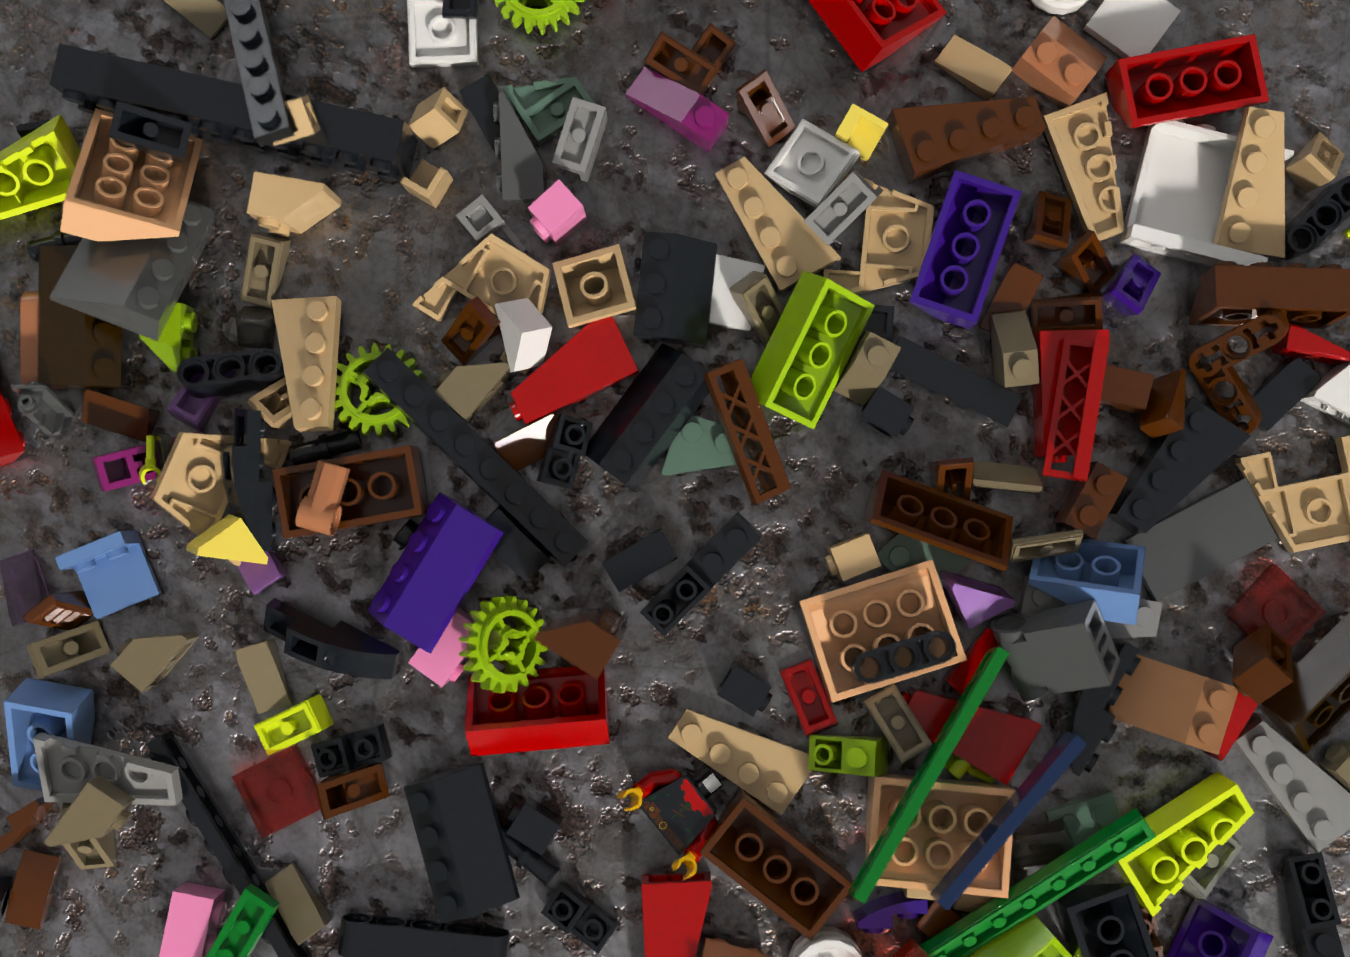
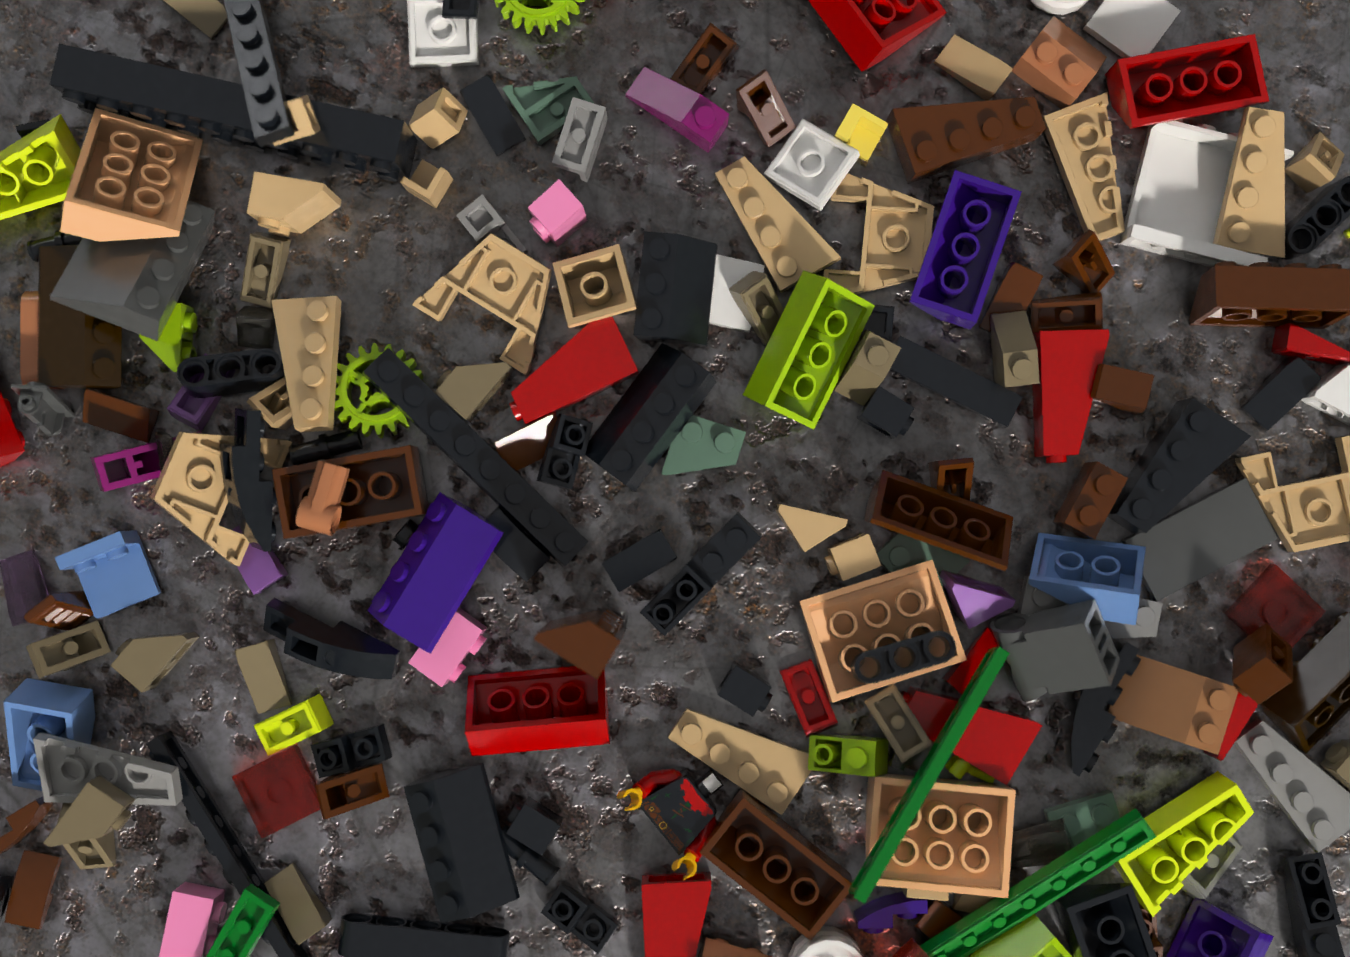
(150, 131): black slope -> none
(150, 460): neon yellow hand -> none
(228, 540): light yellow slope -> none
(471, 331): reddish brown slope -> none
(493, 640): lime gear -> none
(521, 164): dark grey slope -> none
(523, 333): white slope -> none
(681, 64): reddish brown slope -> none
(752, 430): reddish brown fence -> none
(809, 527): none -> tan slope
(842, 207): light grey panel -> none
(1006, 477): dark tan slope -> none
(1007, 819): dark blue tile -> none
(1045, 545): dark tan slope -> none
(1049, 222): reddish brown slope -> none
(1090, 408): red fence -> none
(1132, 286): dark purple slope -> none
(1165, 405): reddish brown slope -> none
(1223, 370): reddish brown beam -> none

